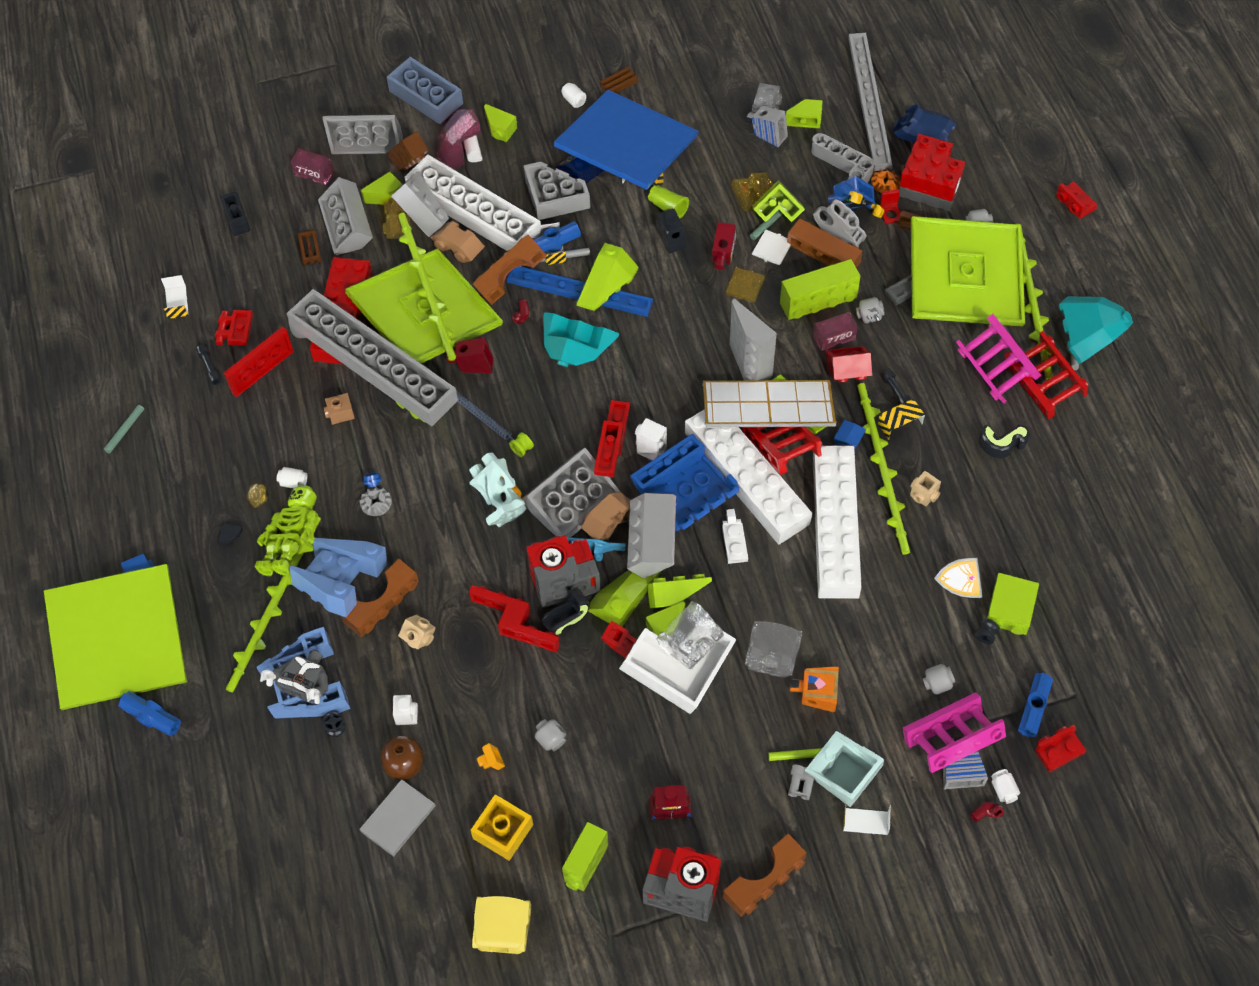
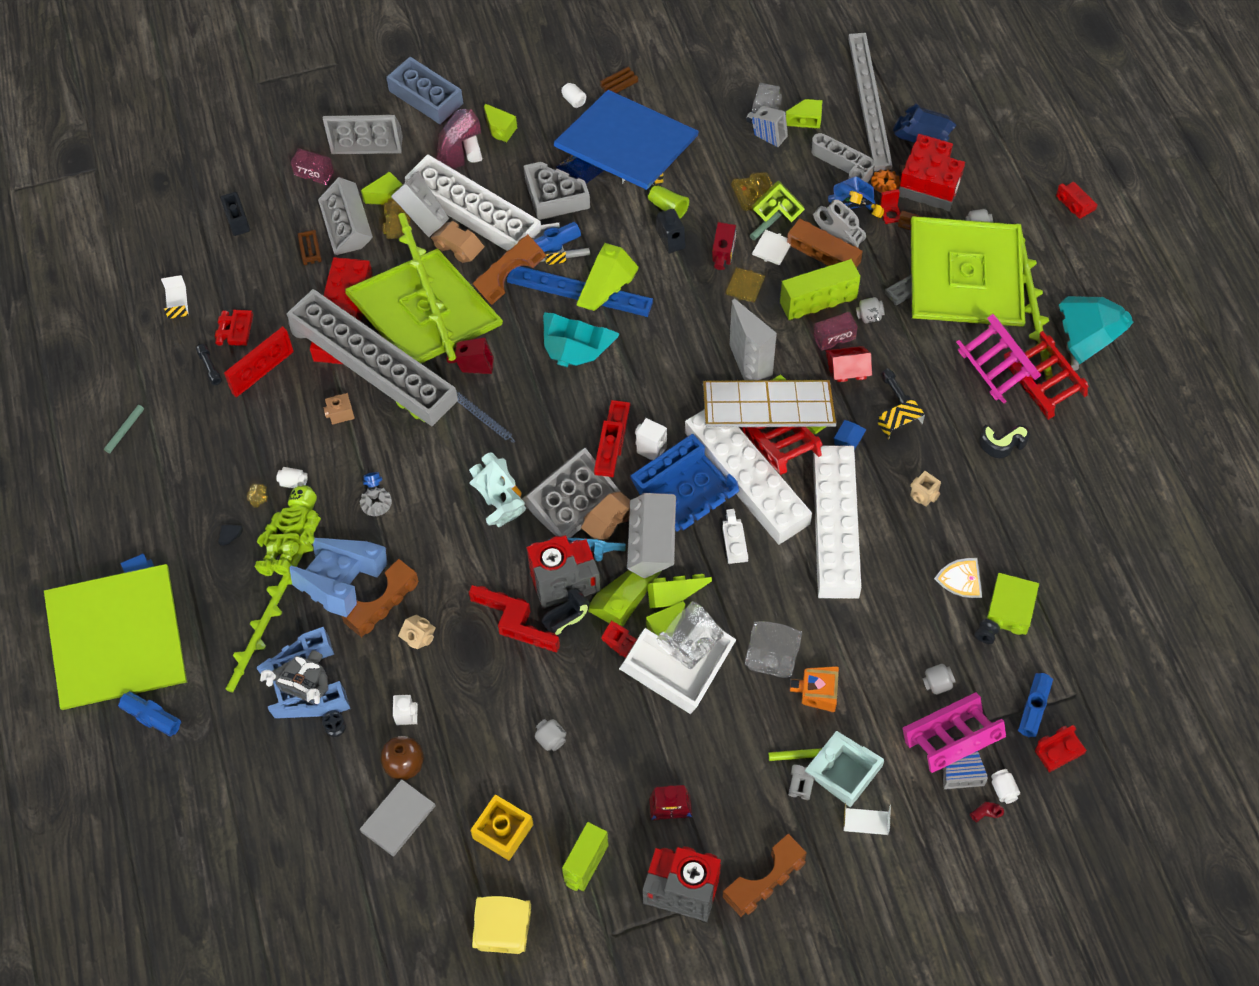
(408, 152): reddish brown wedge -> none
(491, 758): light orange tile -> none
(521, 444): lime wheel -> none
(524, 313): dark red arm -> none
(886, 473): lime plant -> none

